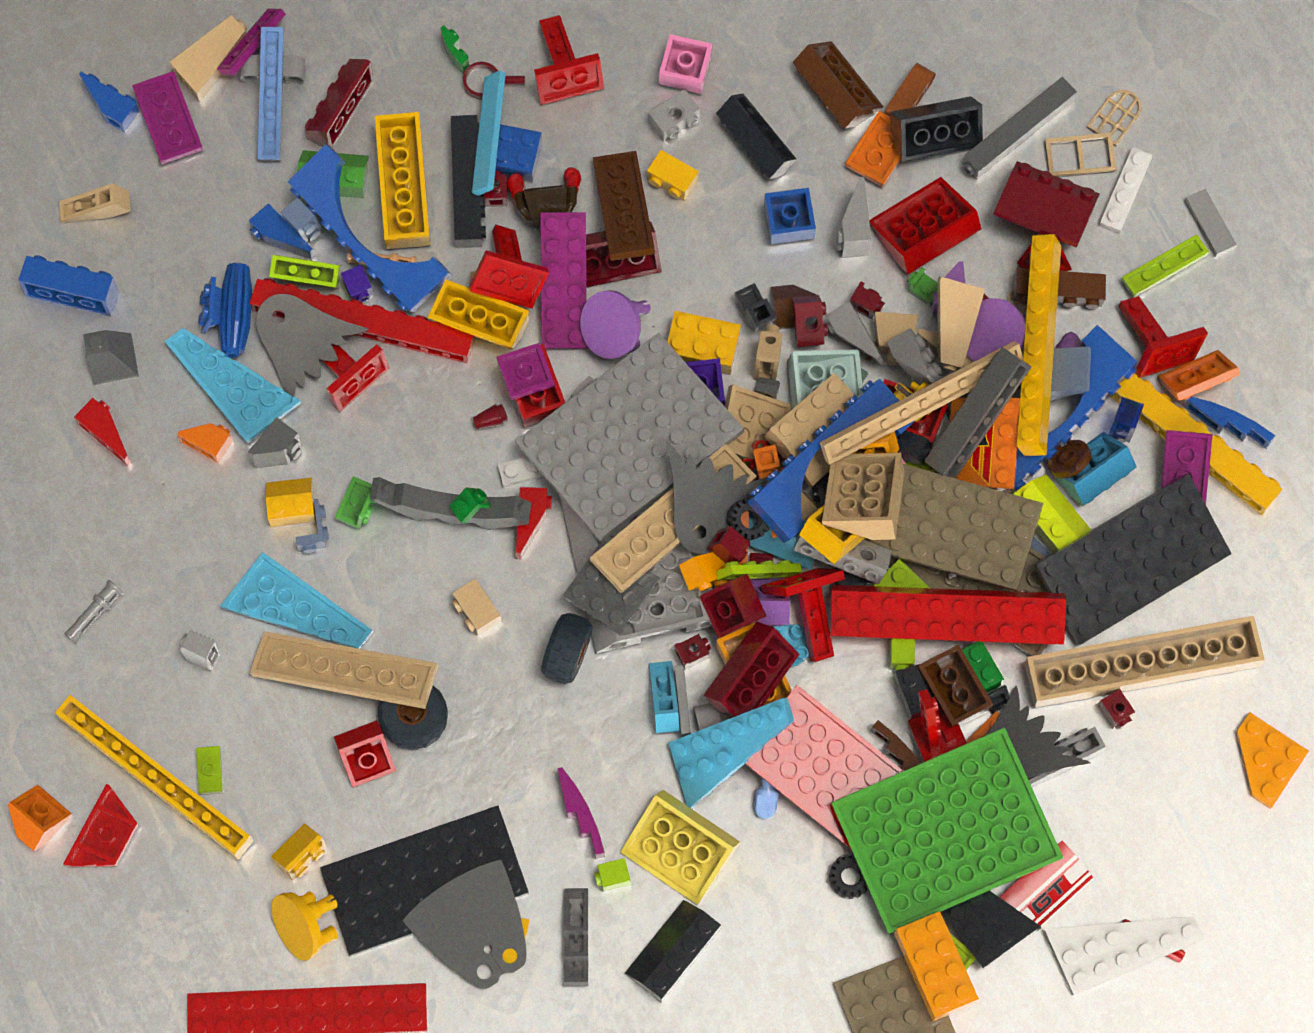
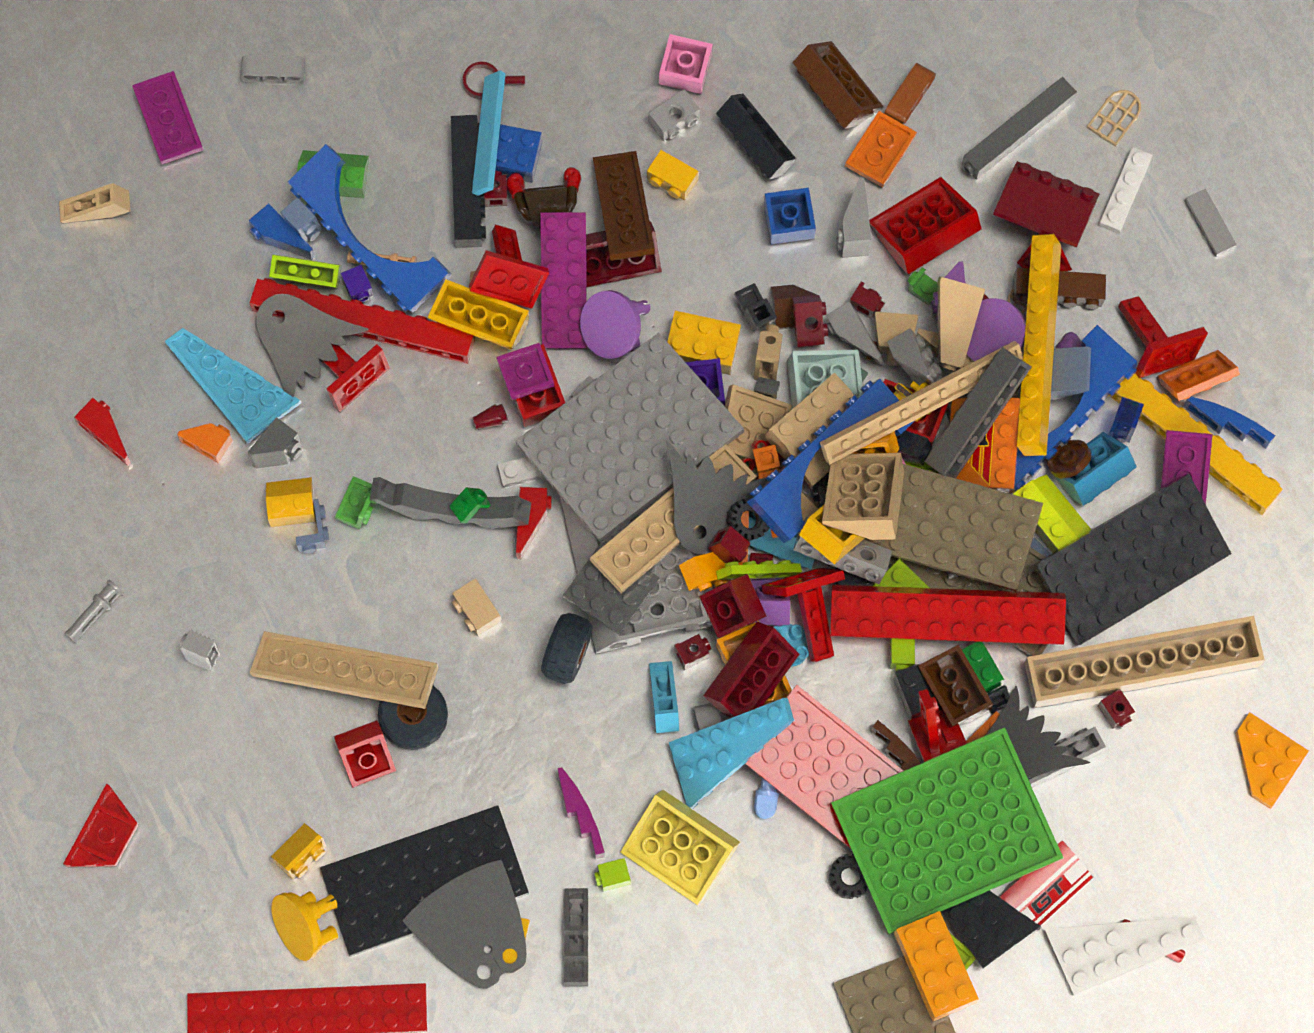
(37, 817): orange slope -> none
(69, 285): blue brick -> none
(110, 356): dark grey slope -> none
(114, 107): blue slope -> none
(154, 777): yellow brick -> none
(199, 62): tan slope -> none
(209, 770): lime plate -> none
(228, 308): blue plate -> none
(249, 42): magenta tile -> none
(270, 93): medium blue plate -> none
(285, 600): medium azure wing -> none
(340, 102): dark red slope -> none
(402, 180): yellow brick -> none
(452, 47): green slope -> none
(567, 75): red piece -> none
(673, 950): black slope -> none
(682, 700): light grey tile -> none
(937, 128): black slope -> none
(1078, 139): tan window -> none
(1165, 266): lime plate -> none

